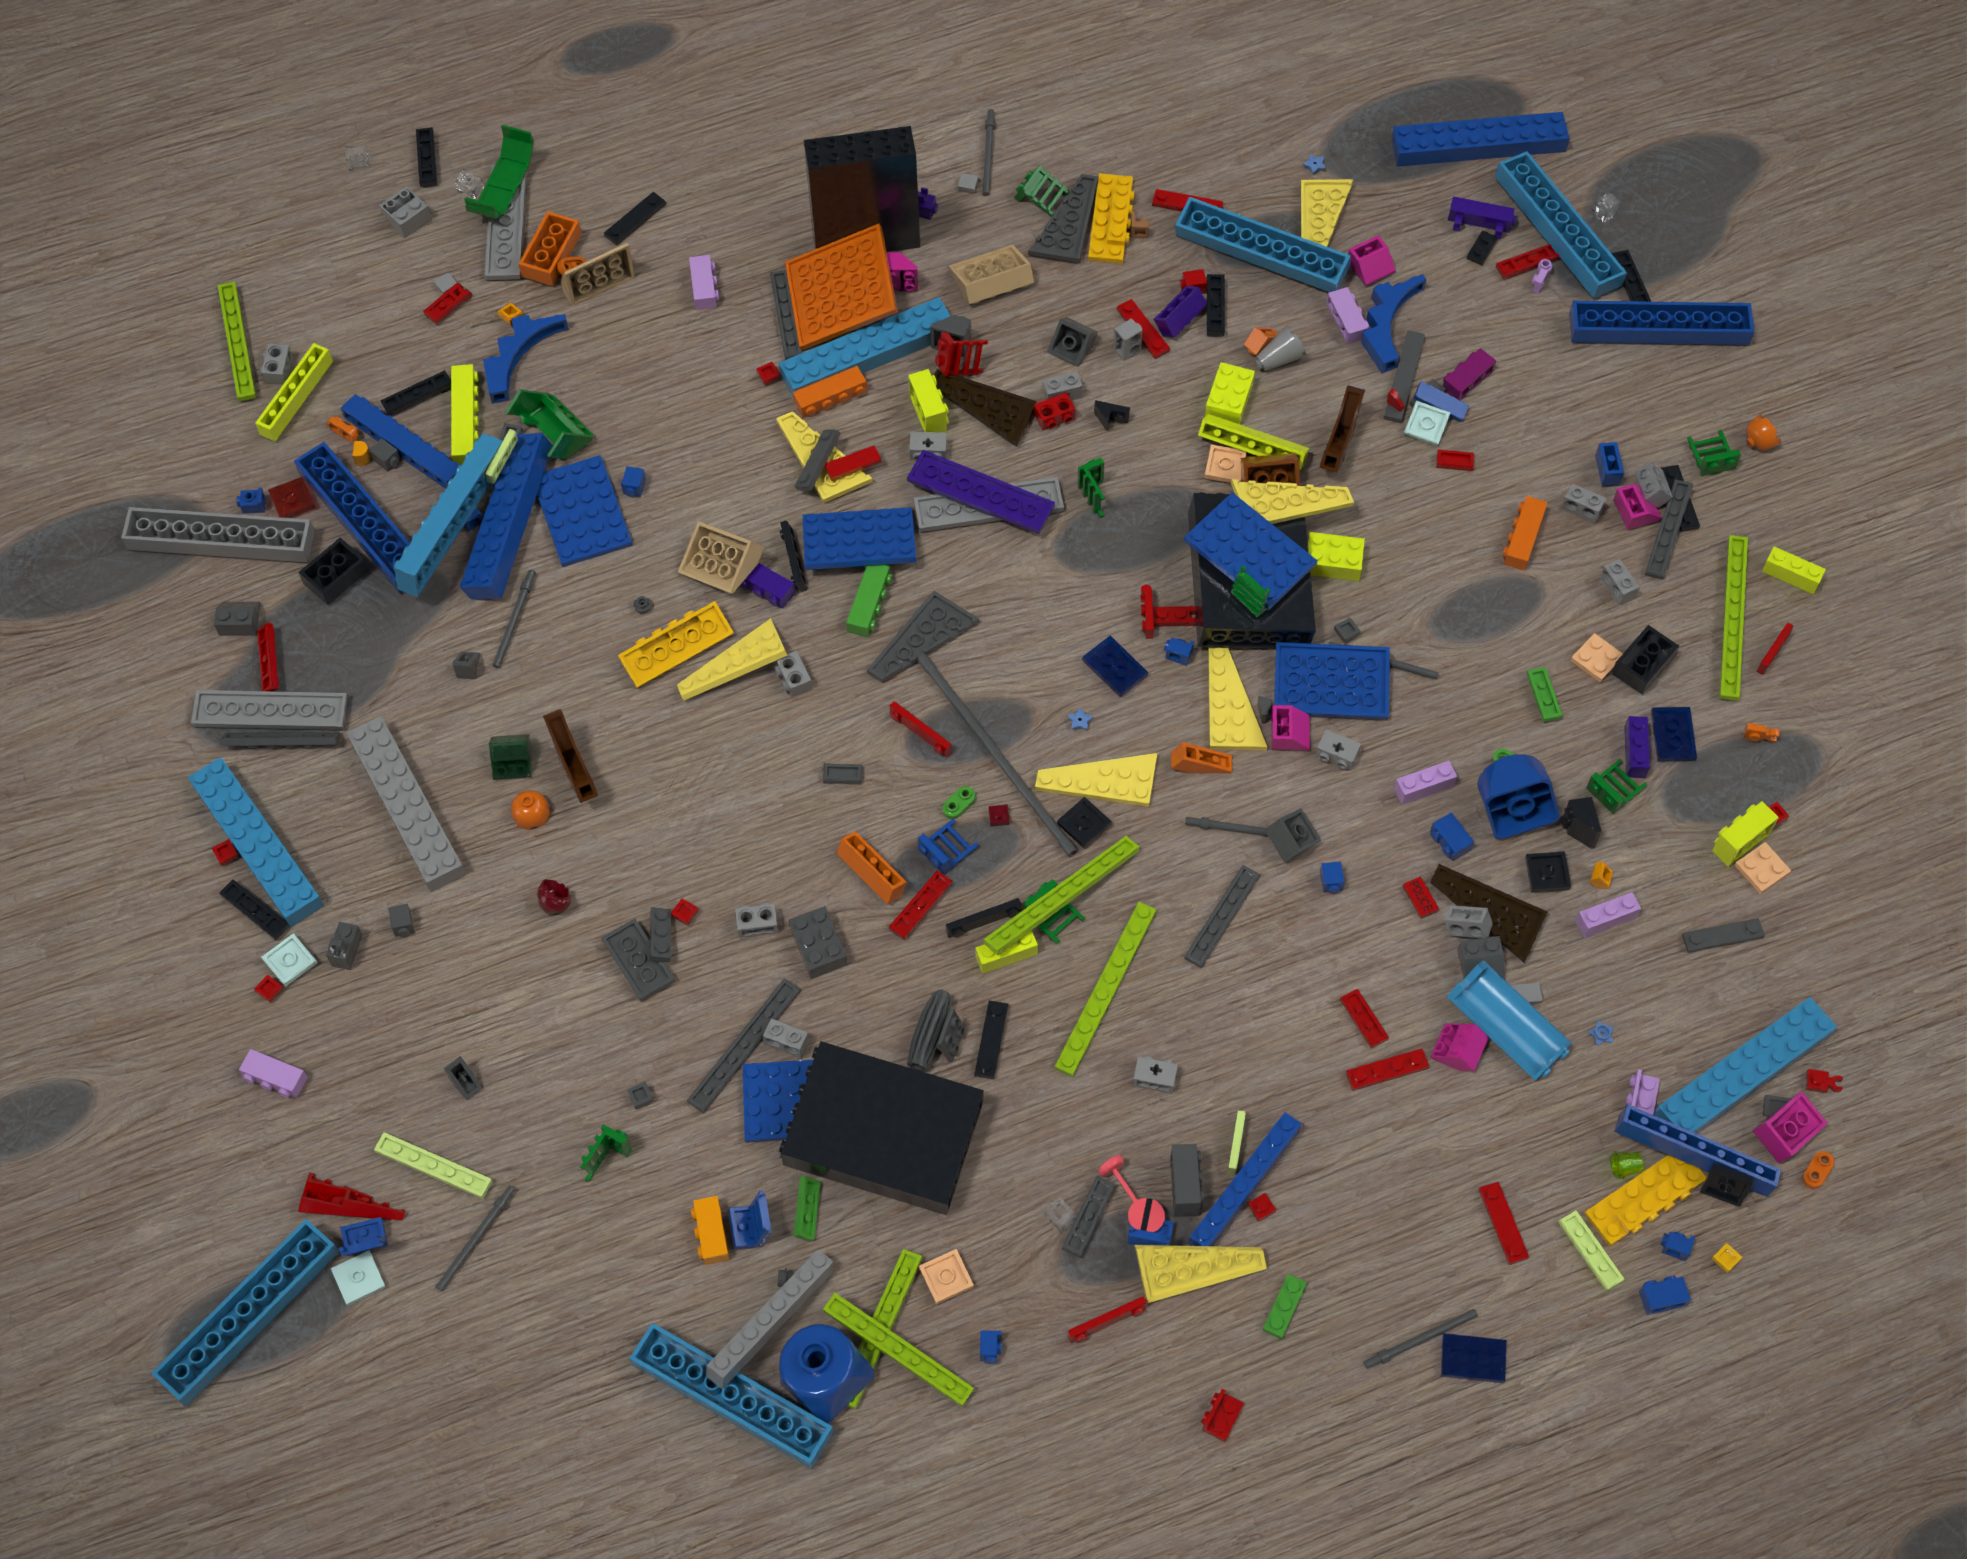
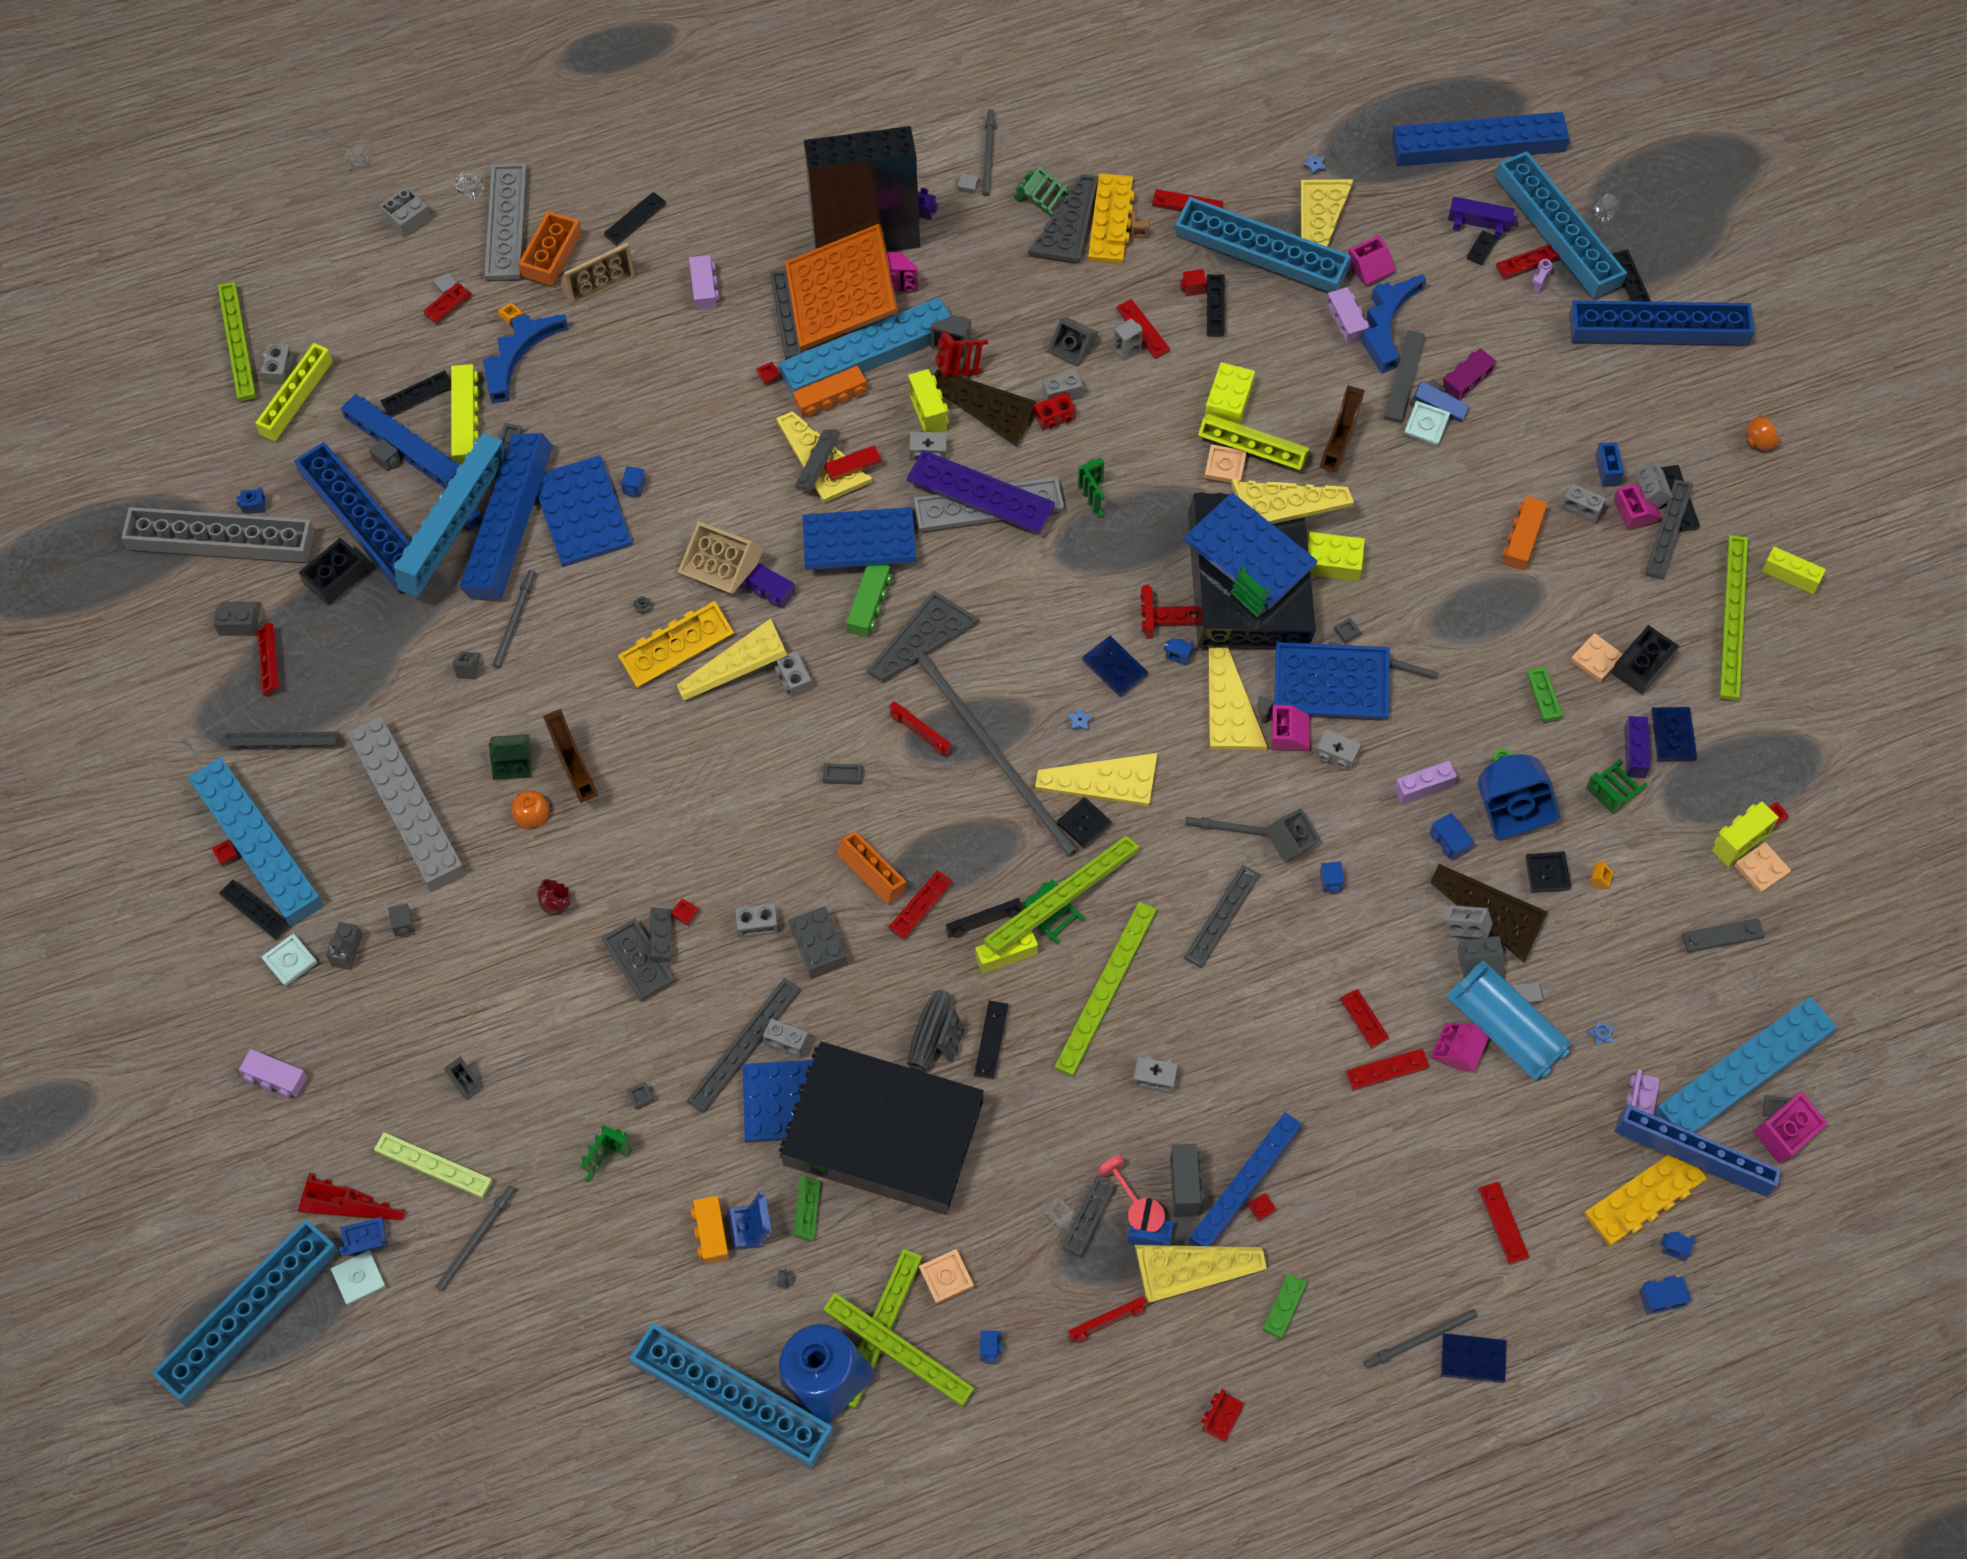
(268, 988): red plate -> none
(269, 710): light grey plate -> none
(292, 498): clear red plate -> none
(346, 431): orange plate -> none
(361, 453): light orange brick -> none
(426, 157): black plate -> none
(501, 456): yellowish green tile -> none
(506, 175): green windscreen -> none
(553, 420): green windscreen -> none
(568, 263): orange plate -> none
(769, 1319): light grey brick -> none
(788, 536): black plate -> none
(936, 855): blue plate -> none
(960, 802): bright green plate -> none
(992, 274): tan slope -> none
(999, 815): dark red plate -> none
(1108, 411): black slope -> none
(1180, 311): dark purple brick -> none
(1197, 759): orange slope -> none
(1236, 1142): yellowish green tile -> none
(1259, 339): orange slope -> none
(1271, 468): dark orange brick -> none
(1280, 351): light grey cone -> none
(1394, 401): red tile -> none
(1420, 897): red tile -> none
(1455, 460): red tile -> none
(1582, 821): black slope -> none
(1591, 1250): yellowish green tile -> none
(1608, 915): lavender brick -> none
(1619, 582): light grey brick -> none
(1626, 1163): clear neon green piece -> none
(1714, 463): green plate -> none
(1726, 1184): black plate -> none
(1726, 1258): yellow plate -> none
(1759, 732): orange plate -> none
(1775, 648): red tile -> none
(1818, 1168): orange plate -> none
(1820, 1081): red plate -> none

